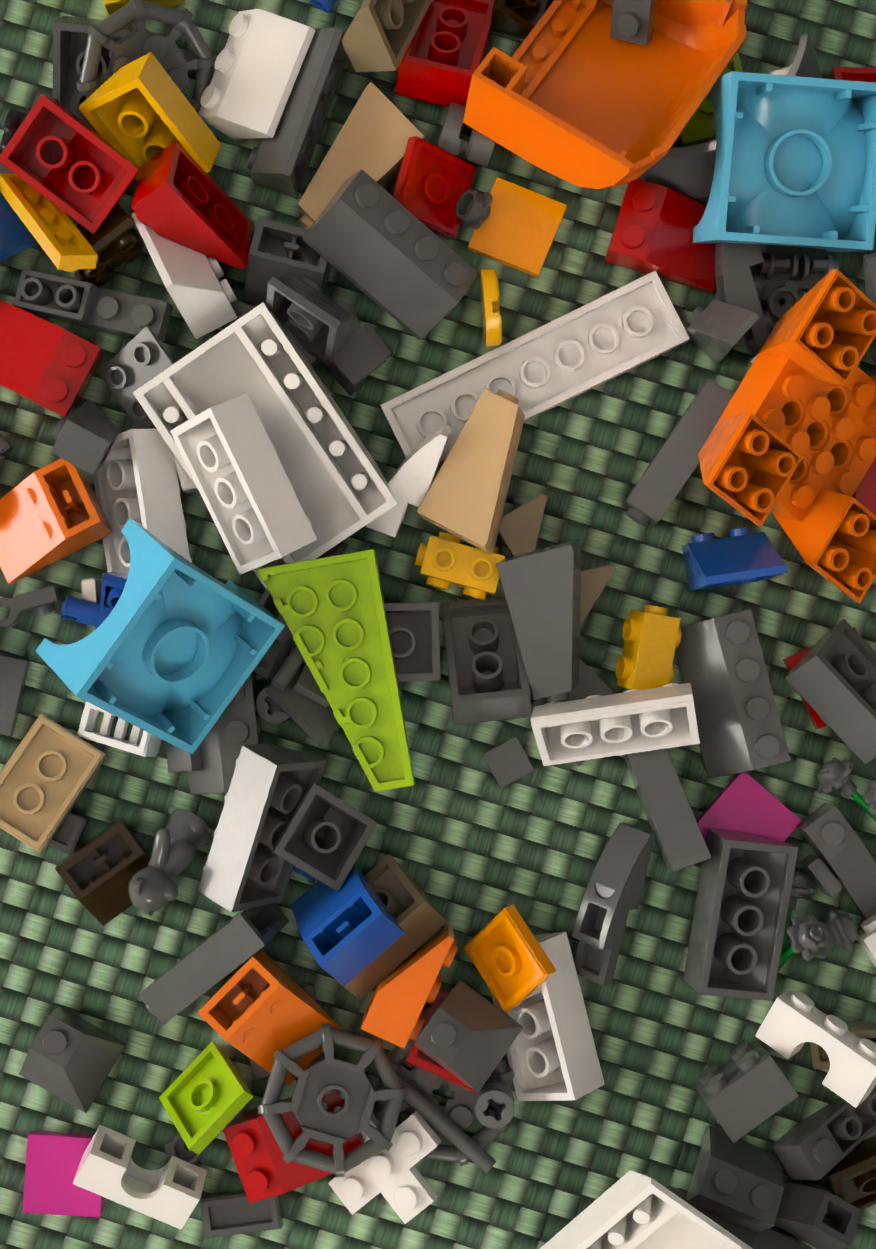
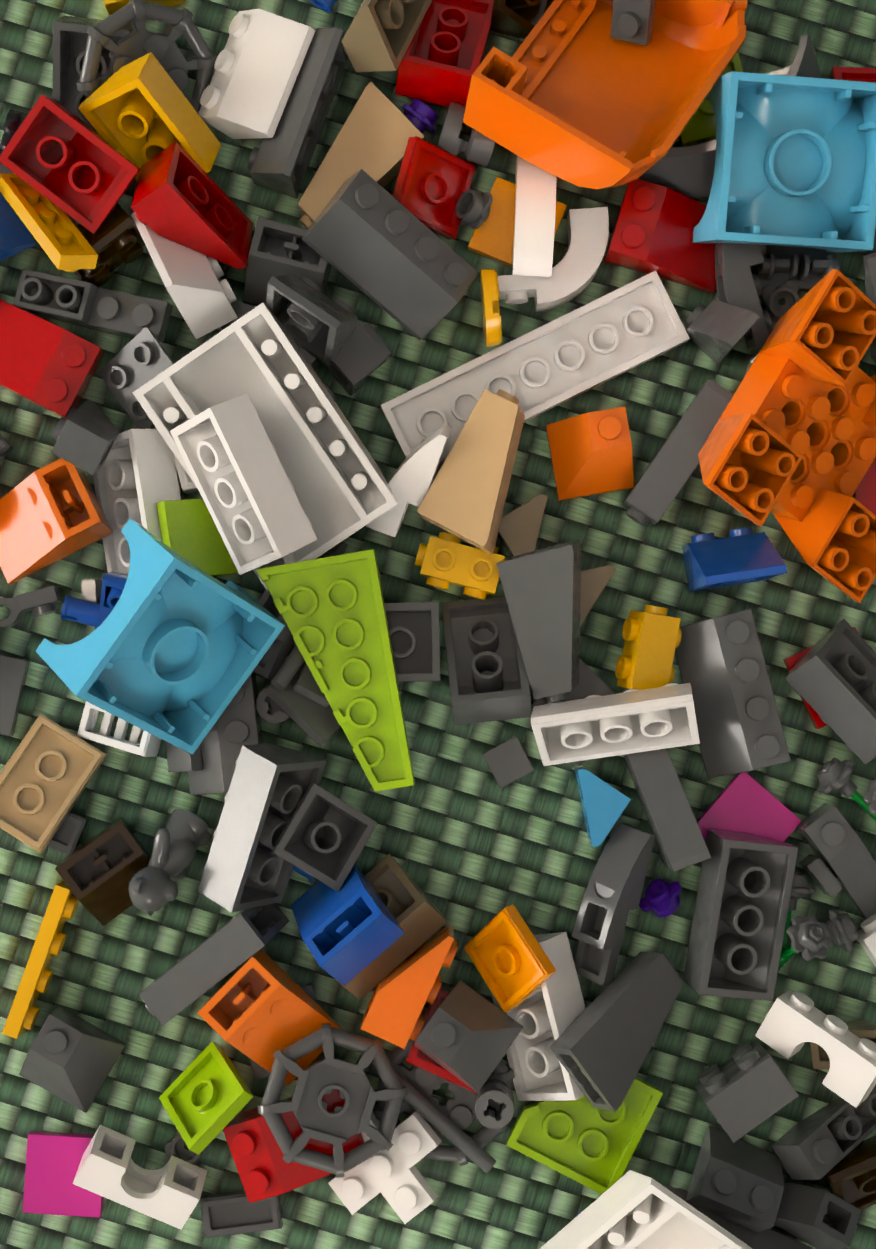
(36, 974): none -> yellow plate
(193, 534): none -> lime tile
(420, 116): none -> dark purple plate
(533, 220): none -> white arch
(584, 1140): none -> lime plate
(586, 247): none -> white arch
(591, 453): none -> orange slope
(600, 805): none -> dark azure slope
(618, 1029): none -> dark grey slope
(661, 898): none -> dark purple plate

